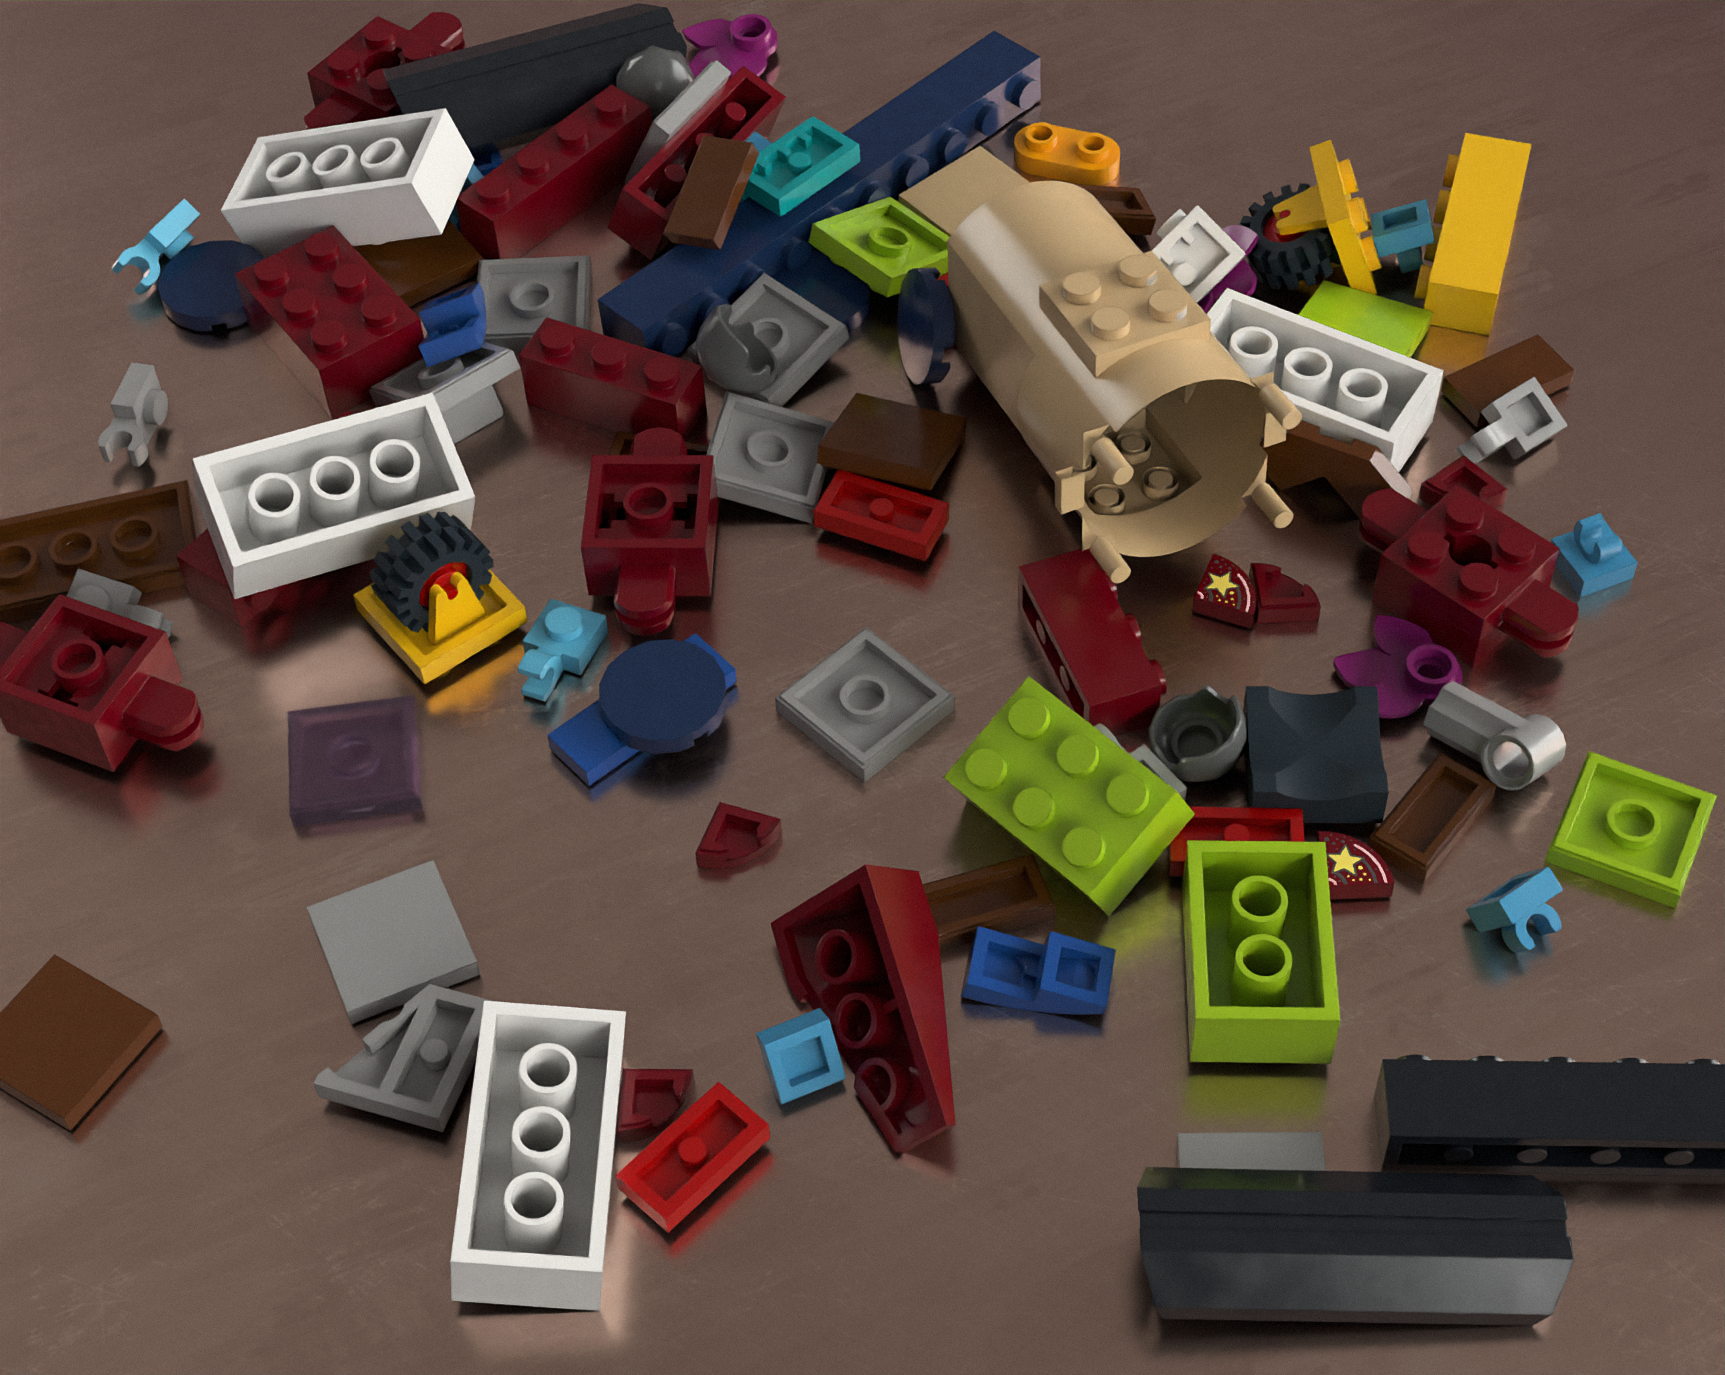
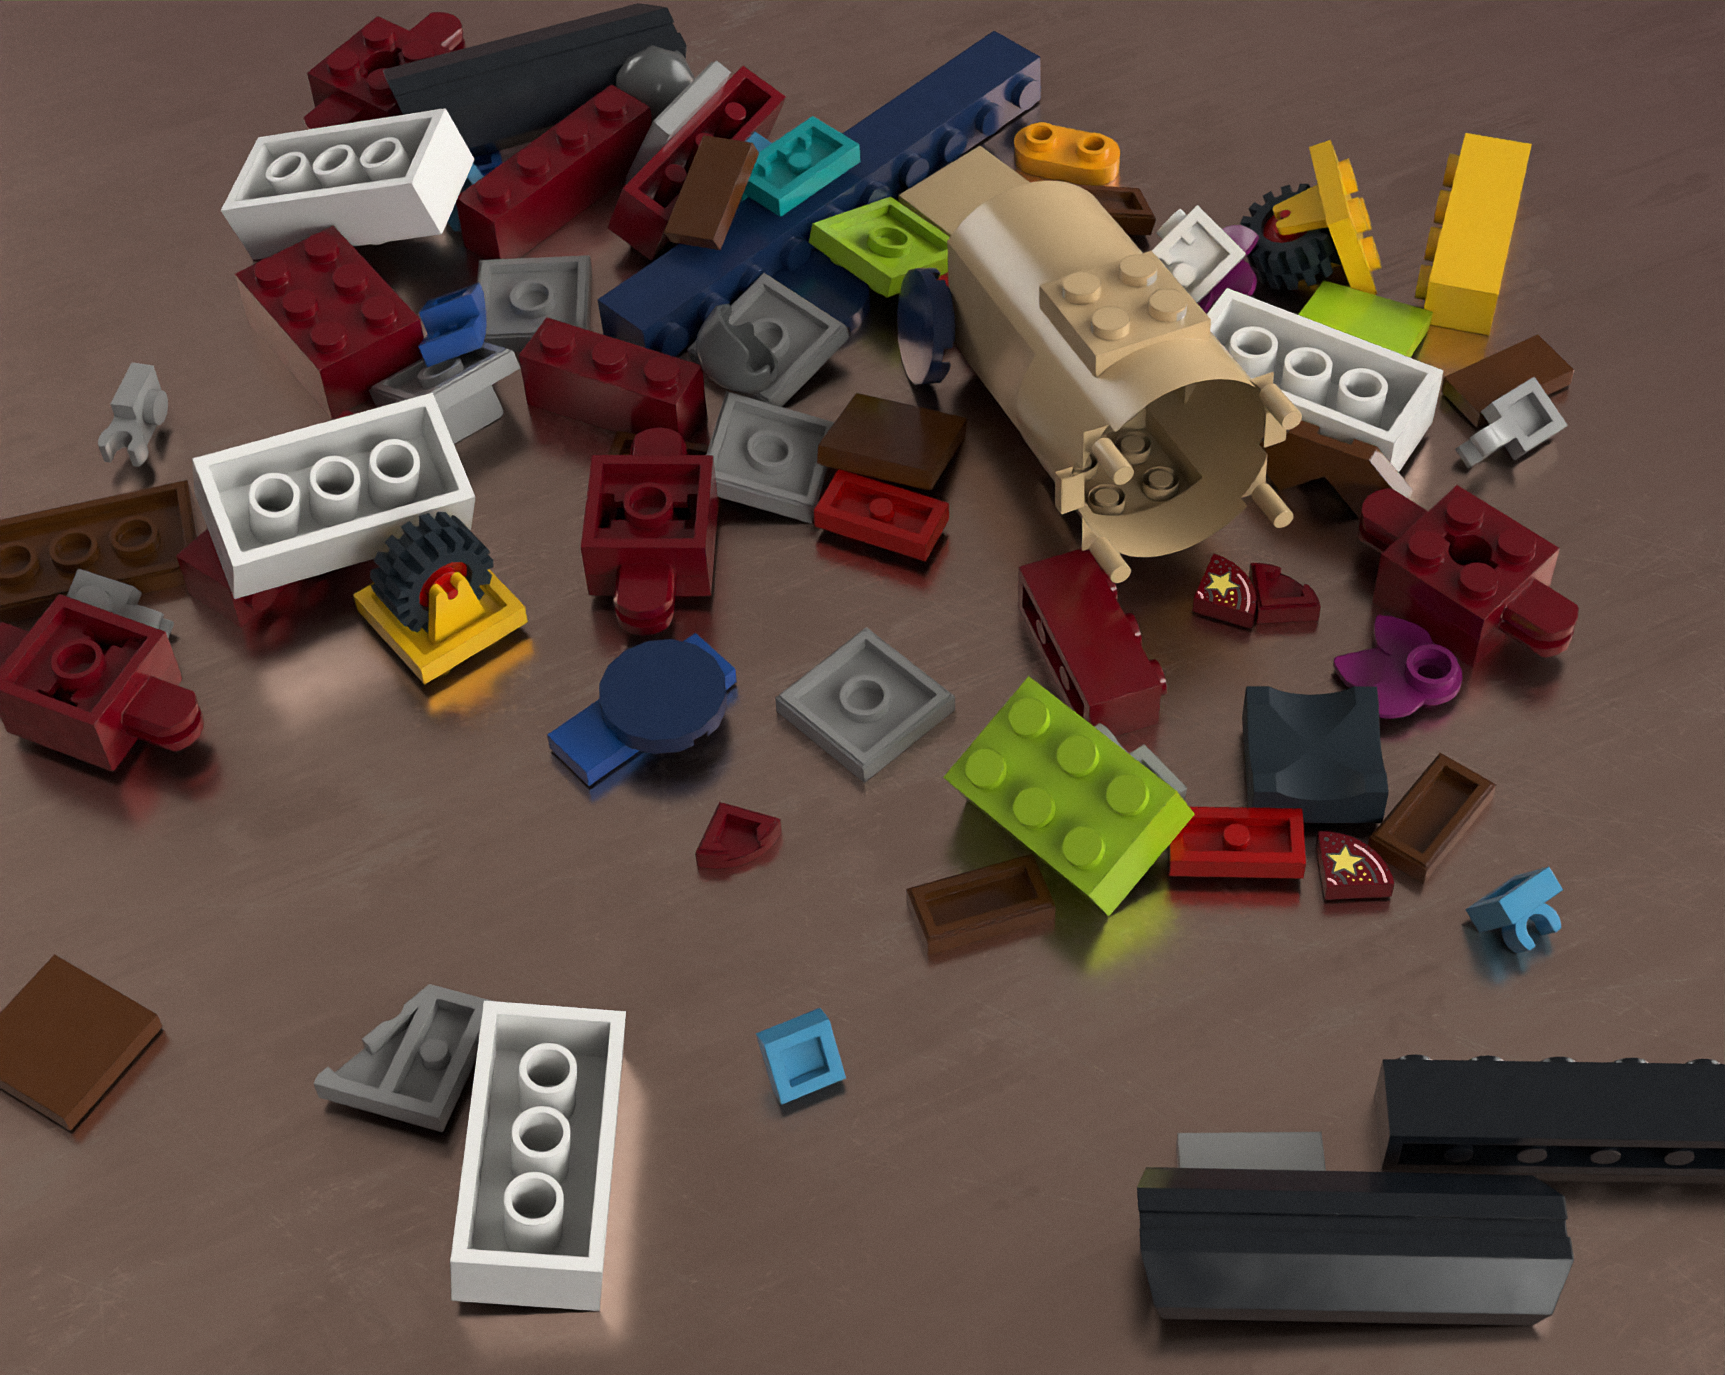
(166, 238): medium azure plate -> none
(201, 284): dark blue tile -> none
(354, 761): clear purple tile -> none
(392, 940): light grey tile -> none
(423, 264): reddish brown tile -> none
(559, 641): medium azure plate -> none
(652, 1101): dark red tile -> none
(693, 1156): red plate -> none
(732, 44): magenta plate -> none
(875, 970): dark red wedge -> none
(1048, 977): blue slope -> none
(1199, 735): dark grey hair -> none
(1259, 952): lime brick -> none
(1403, 232): dark azure tile -> none
(1469, 477): dark red tile -> none
(1495, 736): light grey piece -> none
(1593, 556): dark azure tile -> none
(1631, 829): lime tile -> none

